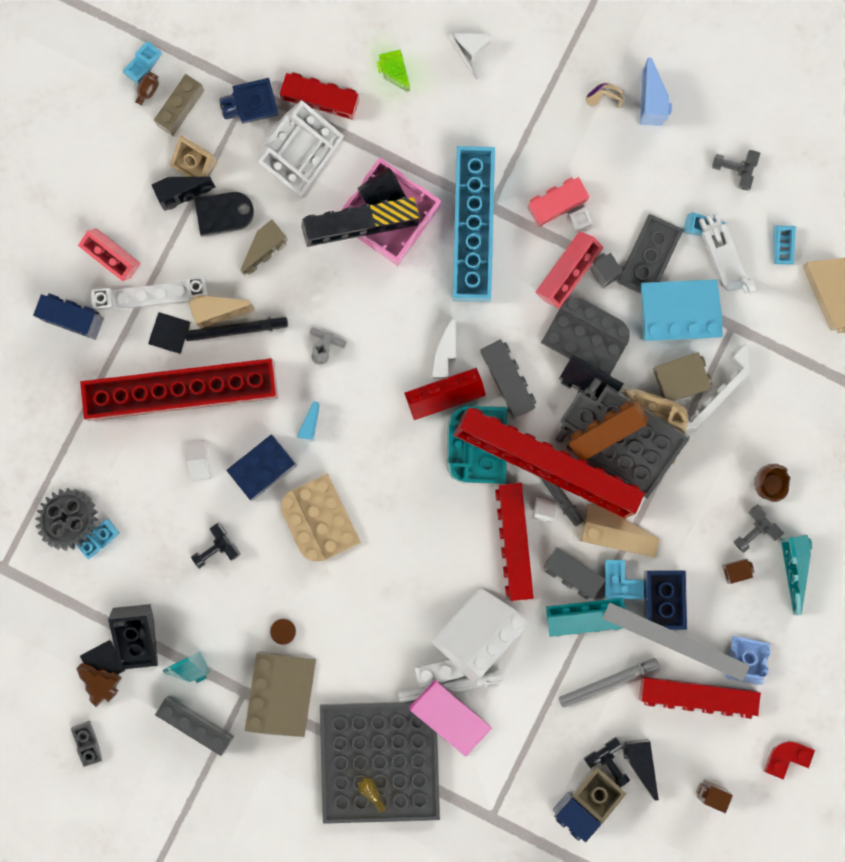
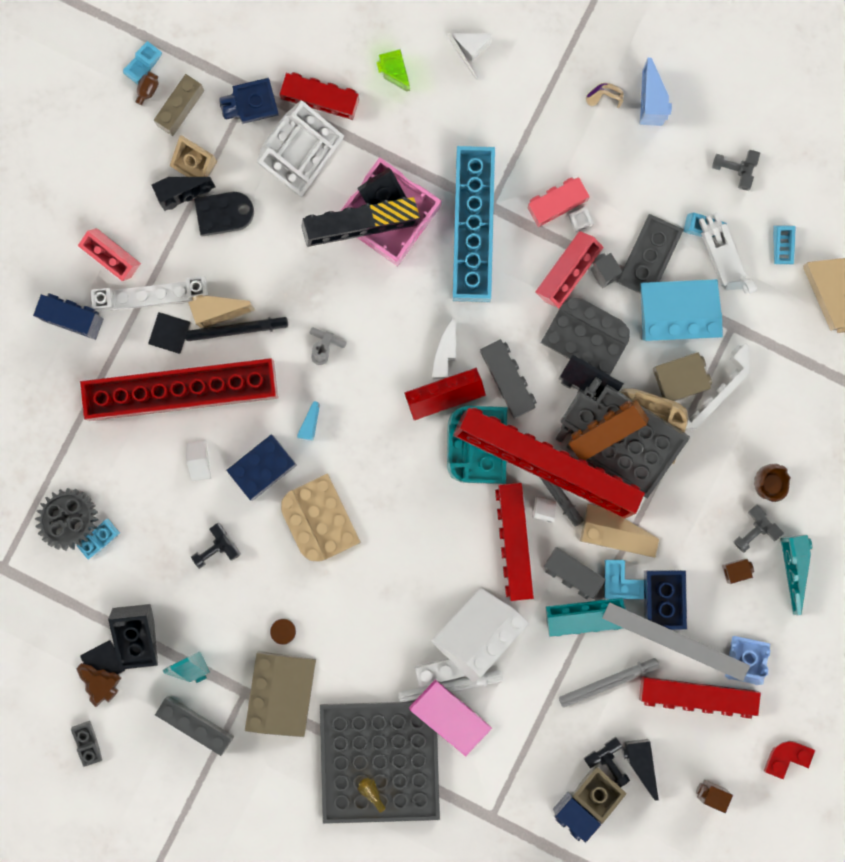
(266, 241): dark tan slope -> none

